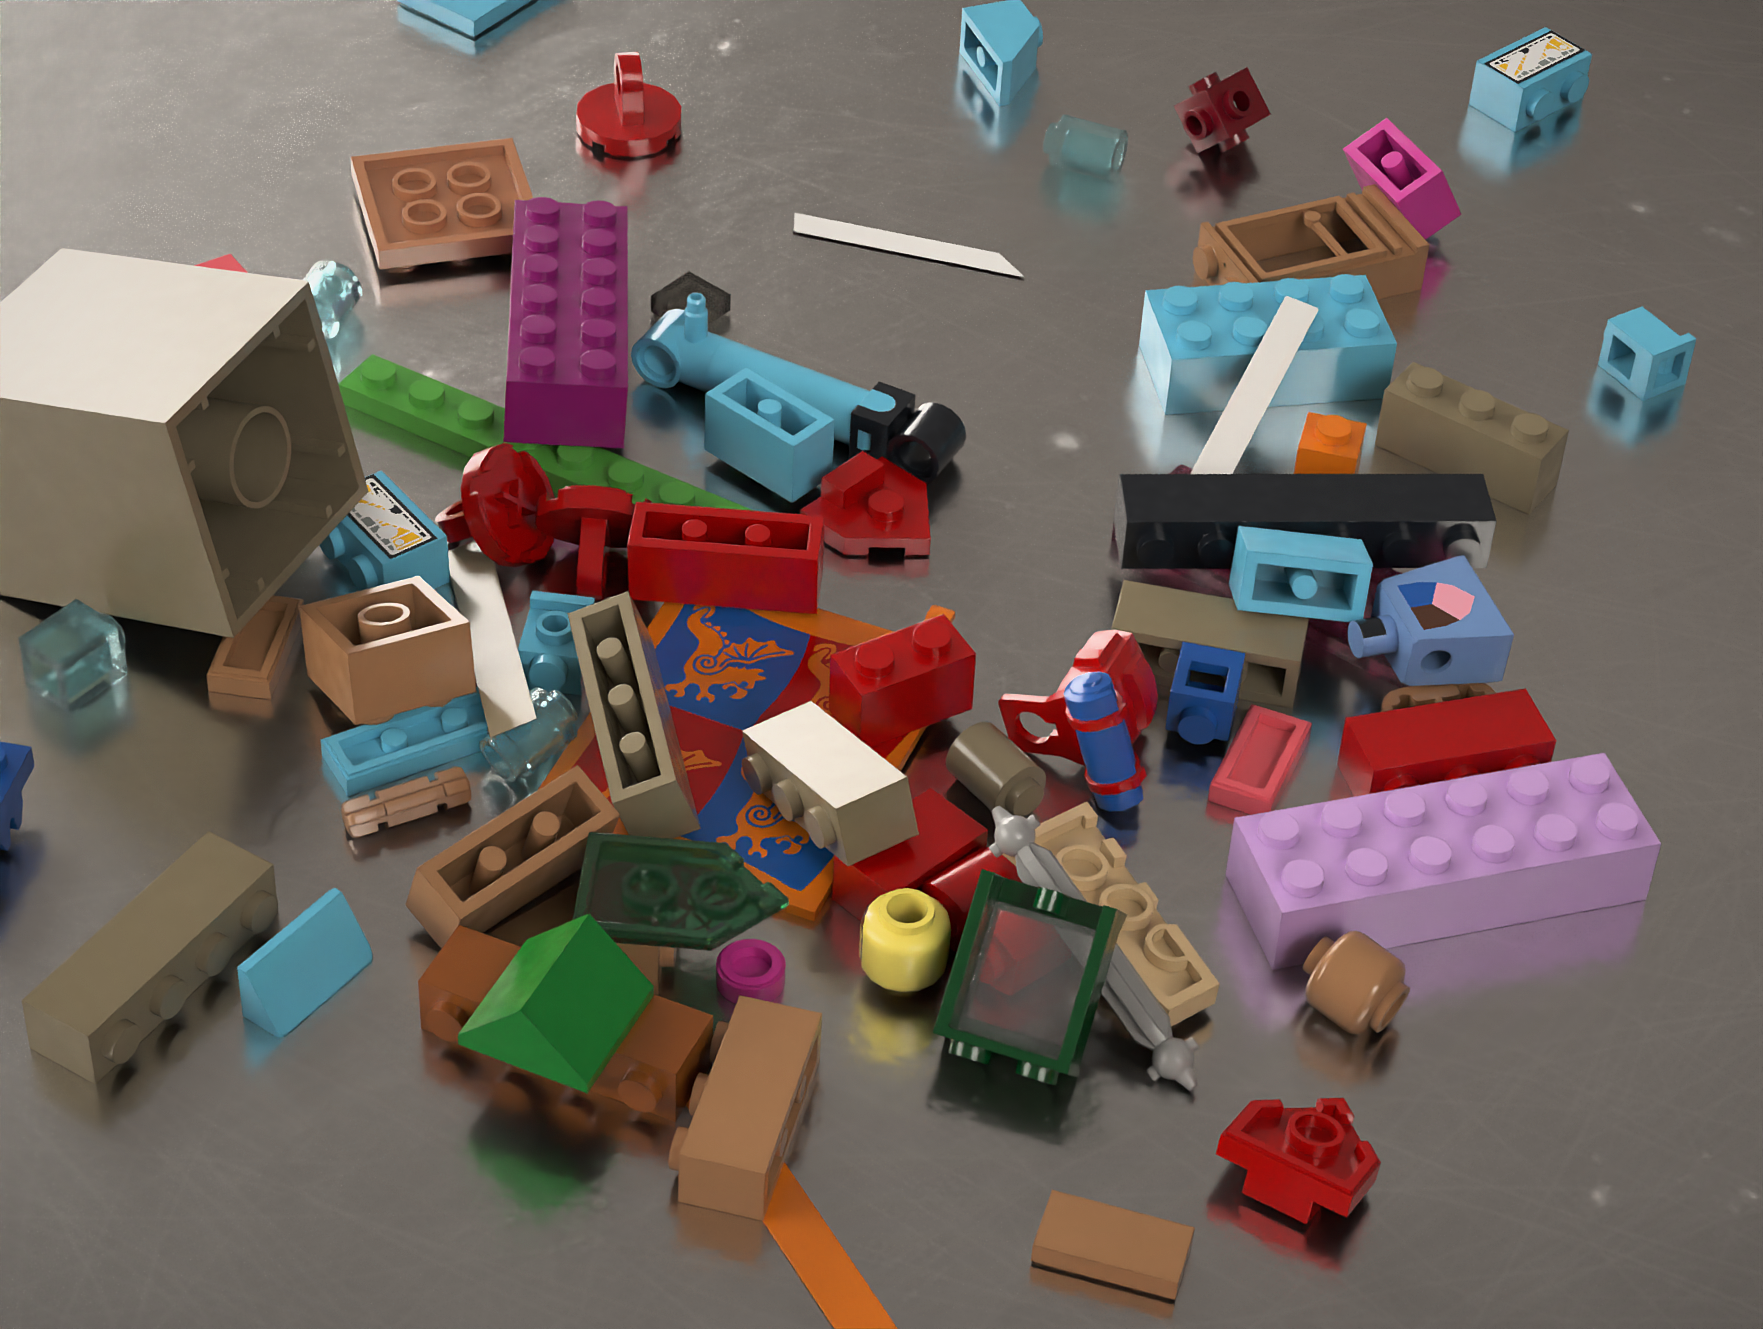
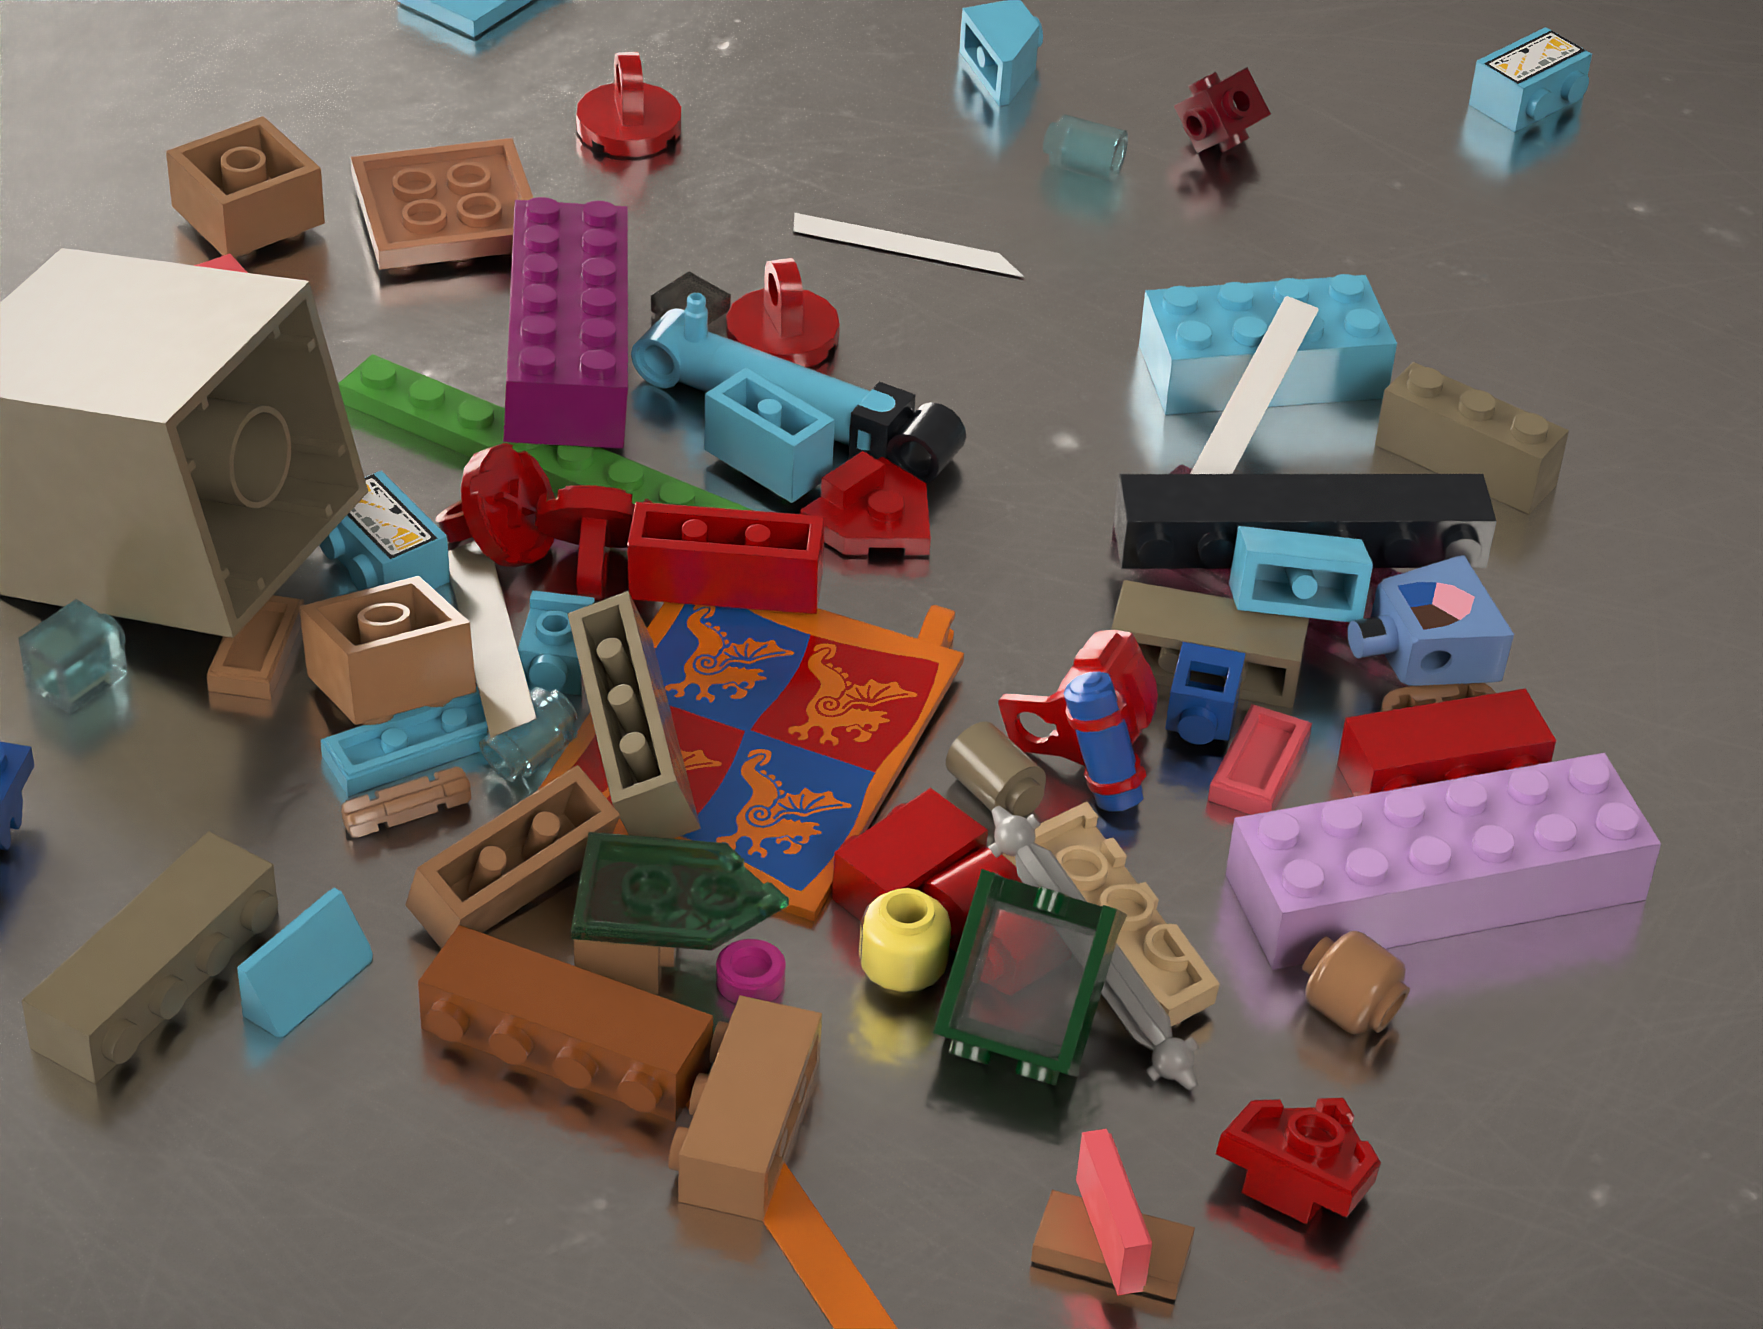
(245, 187): none -> medium nougat brick
(334, 292): clear light blue brick -> none
(561, 1005): green slope -> none
(784, 318): none -> red tile
(829, 783): dark tan brick -> none
(902, 681): red brick -> none
(1113, 1212): none -> coral tile
(1330, 445): orange brick -> none
(1391, 263): medium nougat door -> none
(1404, 176): dark pink brick -> none
(1645, 353): medium azure brick -> none

